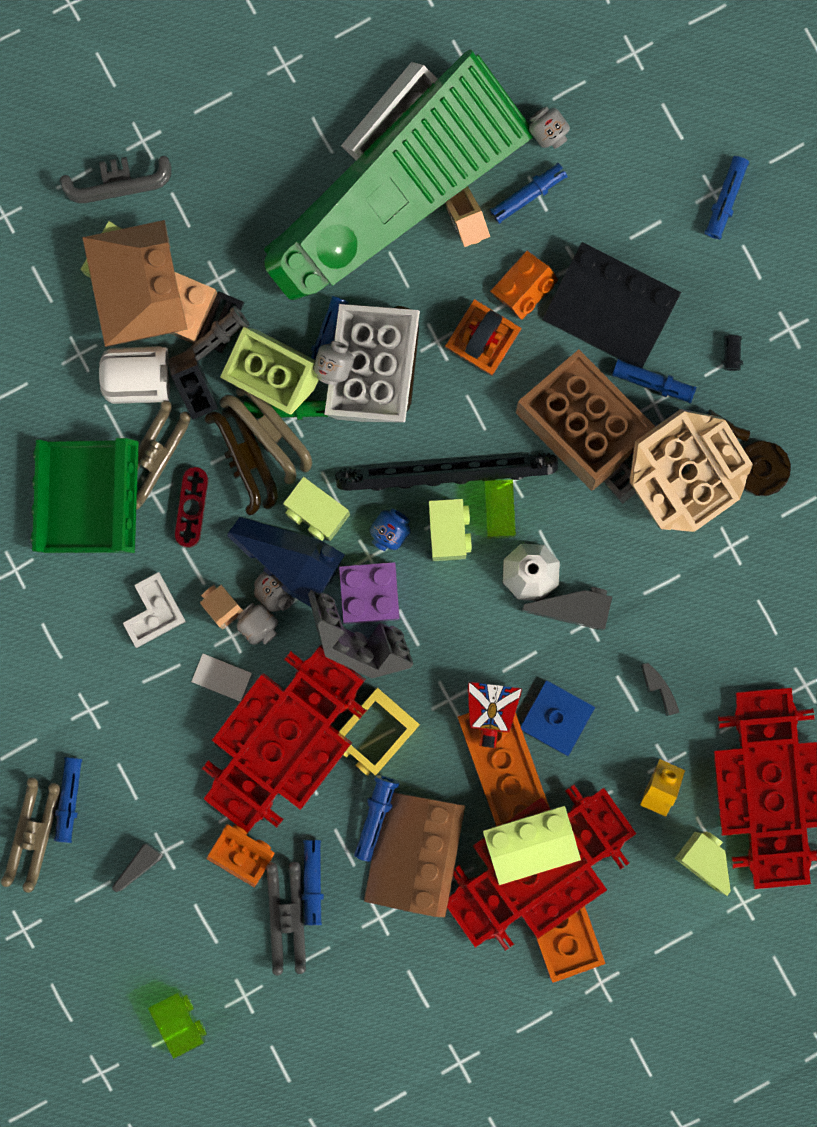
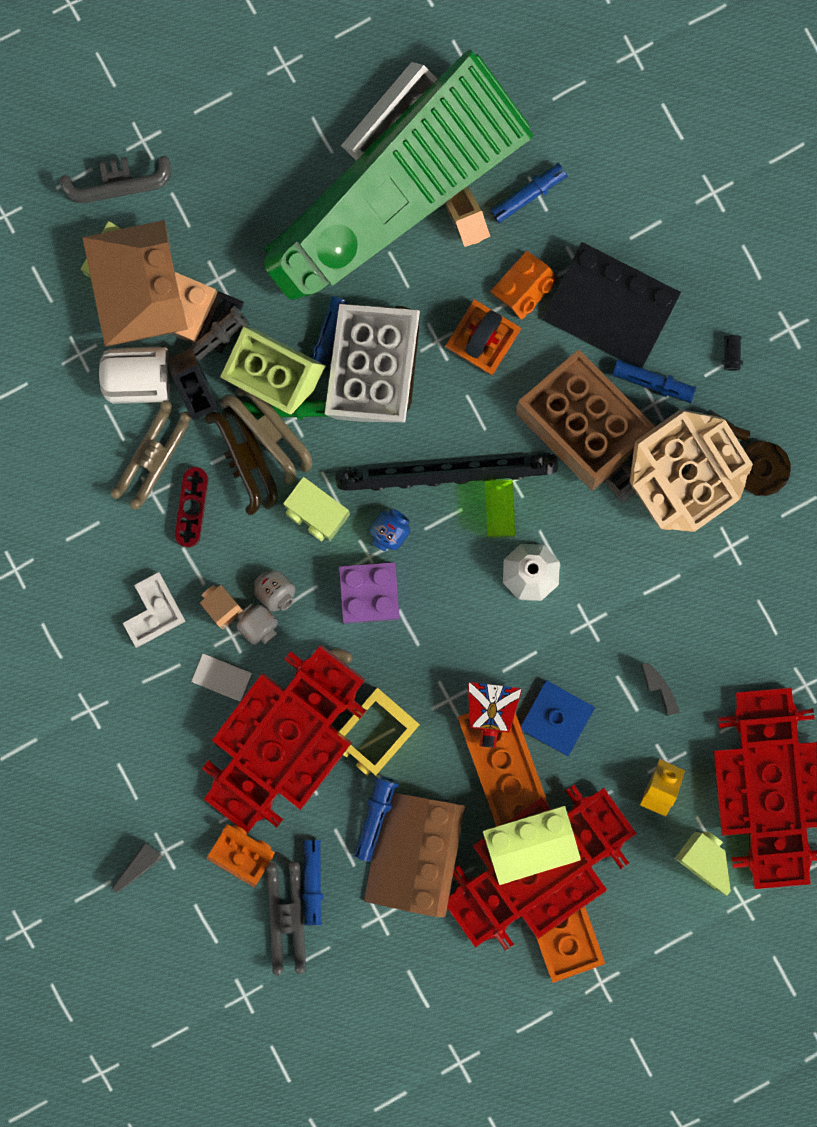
(31, 835): dark tan piece -> none
(68, 798): blue pin -> none
(85, 496): green panel -> none
(177, 1024): clear neon green brick -> none
(293, 558): dark blue wedge -> none
(333, 363): light grey head -> none
(373, 657): dark grey slope -> none
(448, 529): yellowish green brick -> none
(549, 127): light grey head -> none
(578, 608): dark grey slope -> none
(715, 226): blue pin -> none

